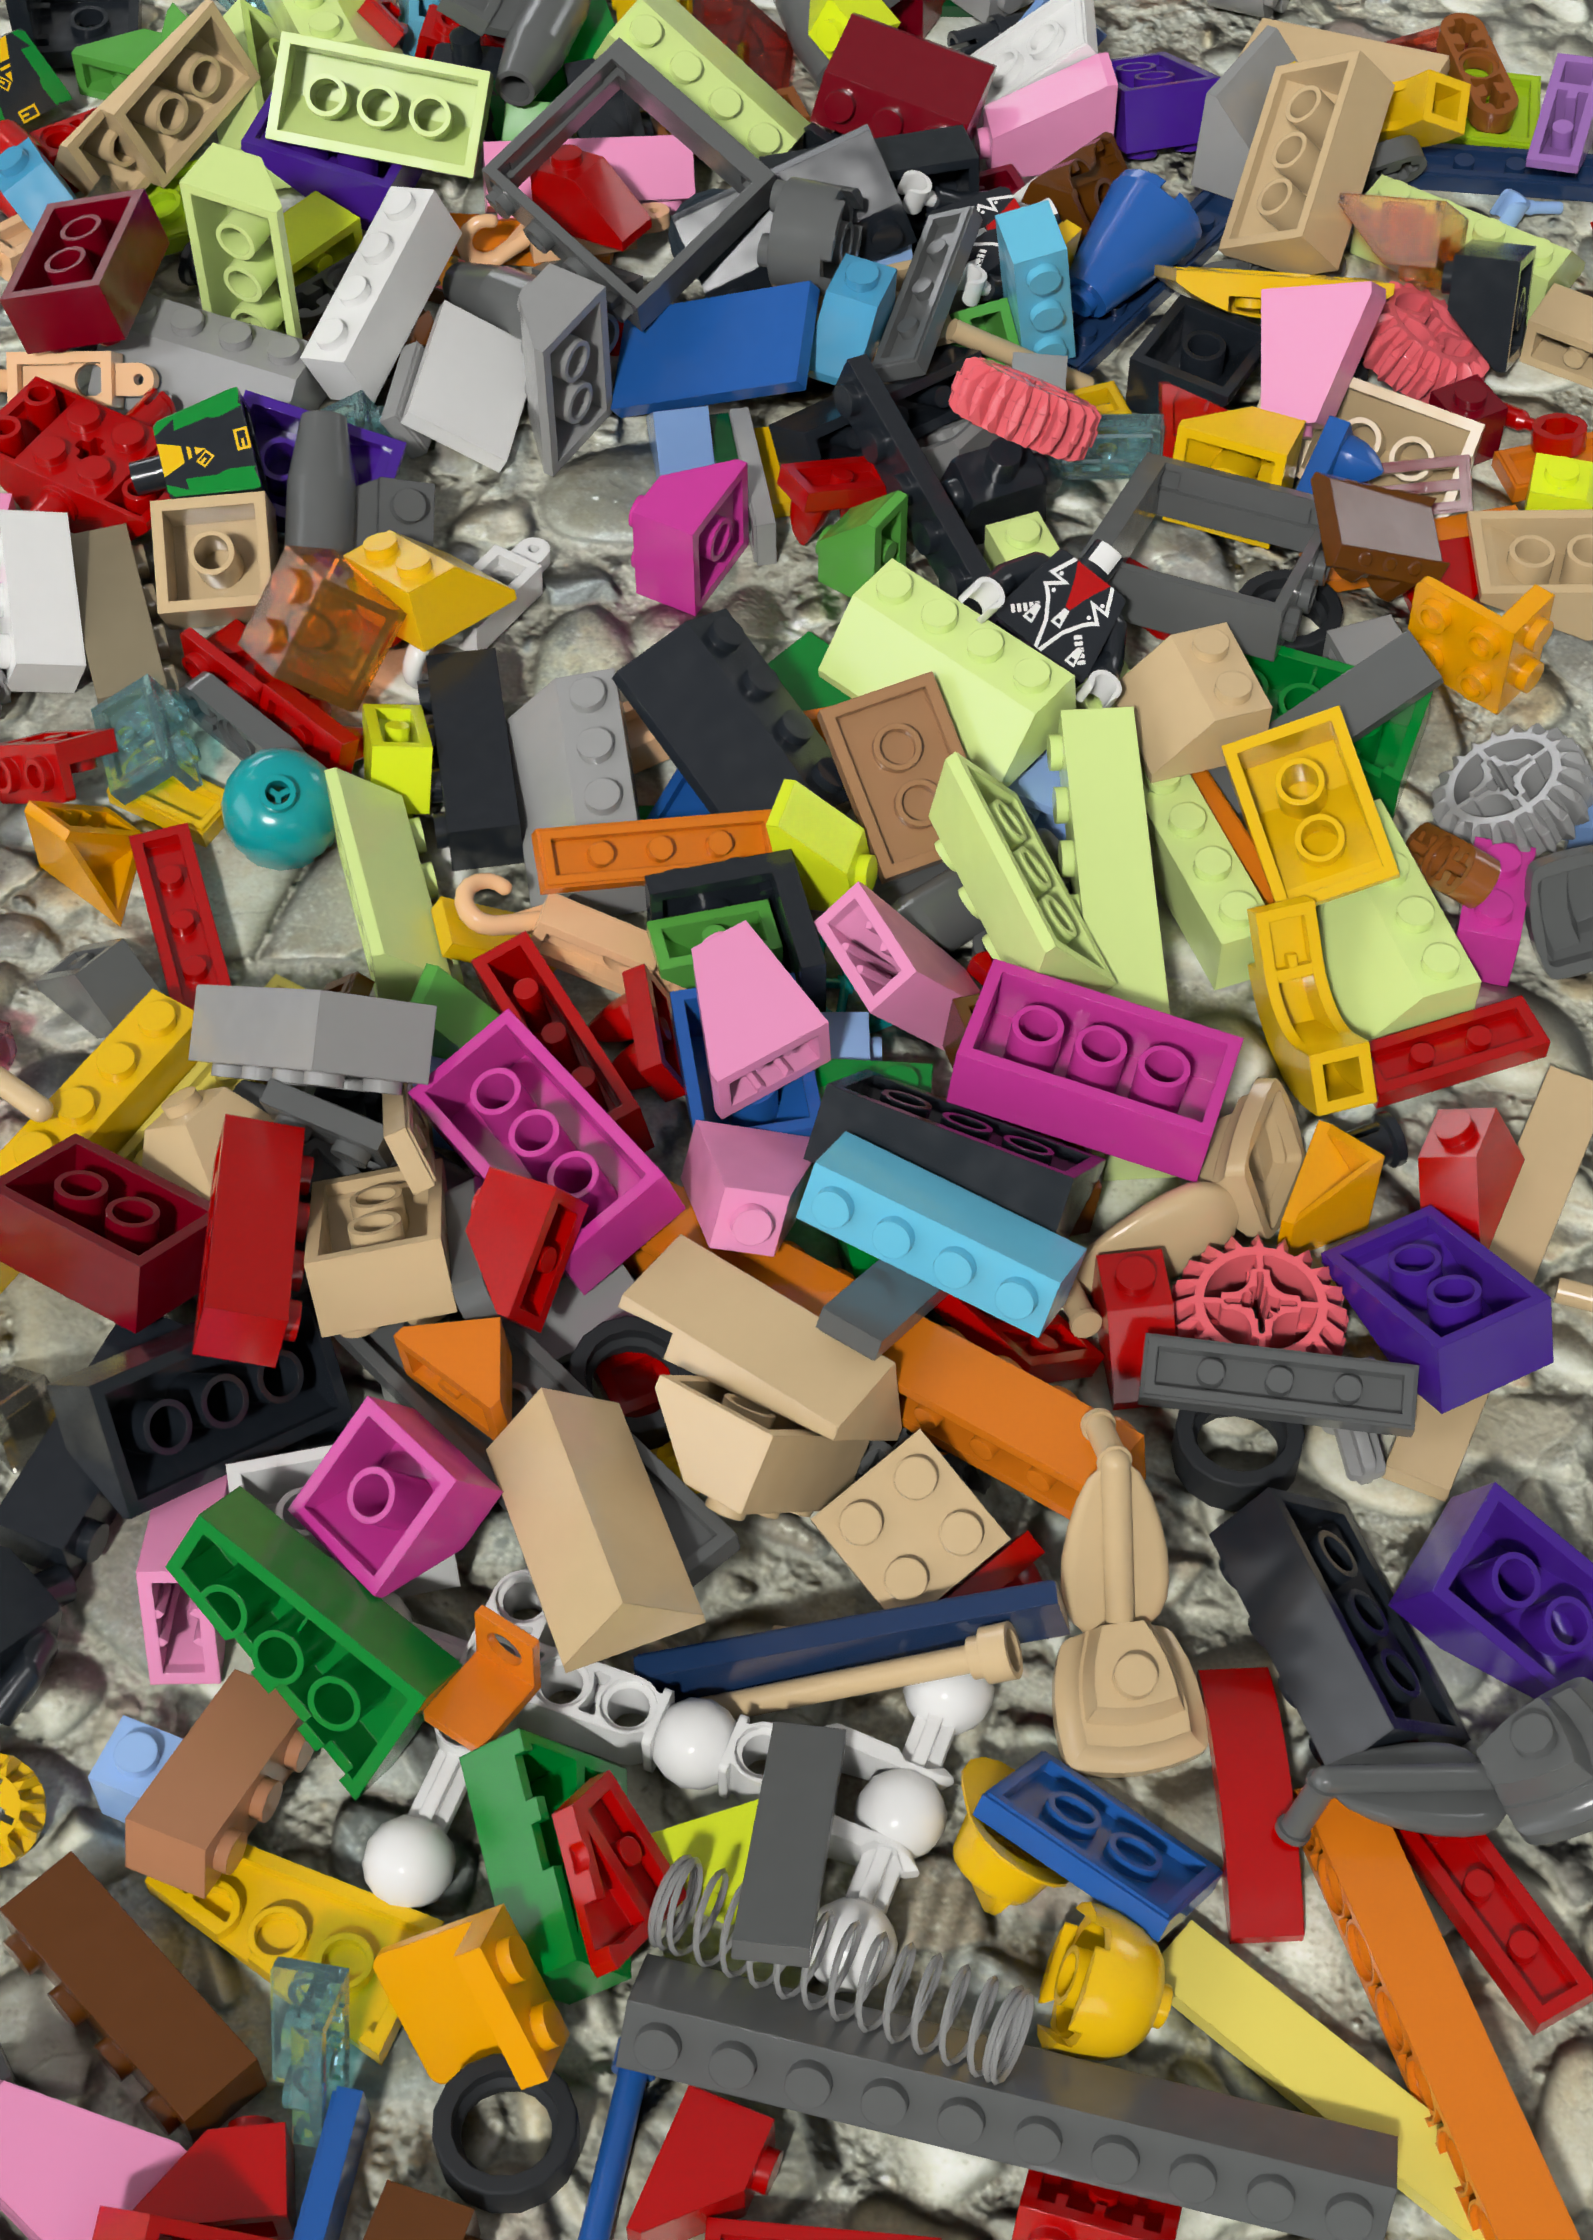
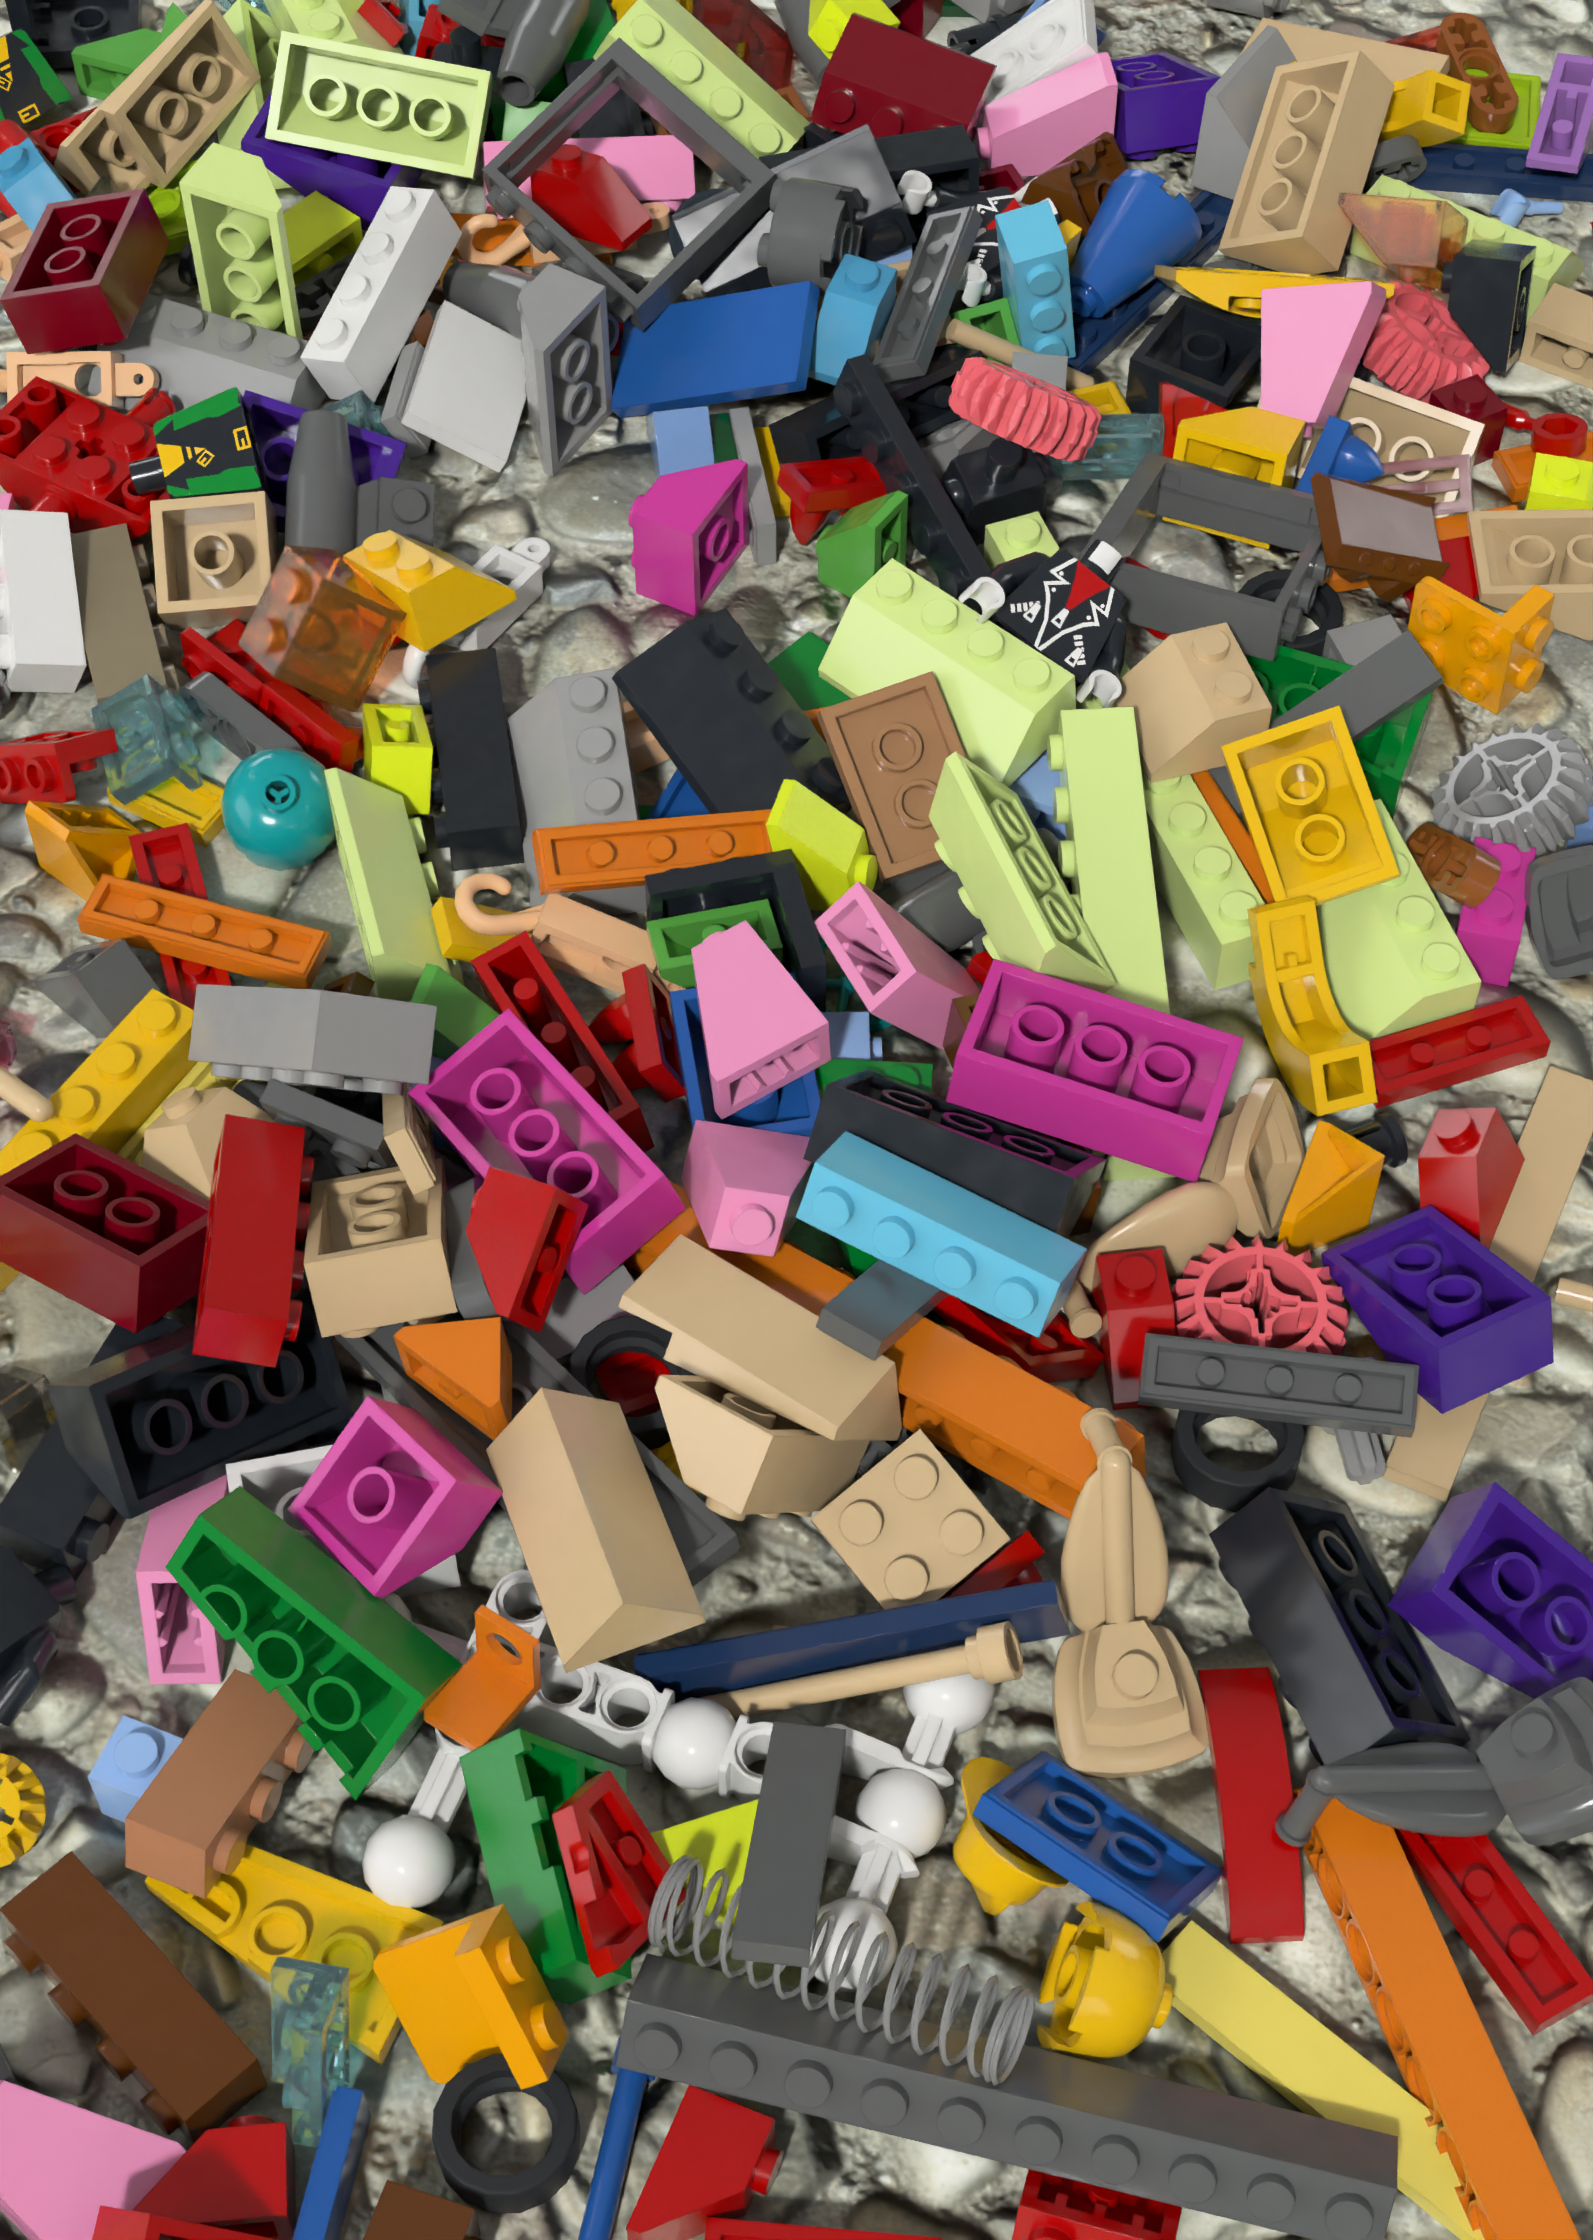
(205, 932): none -> orange tile

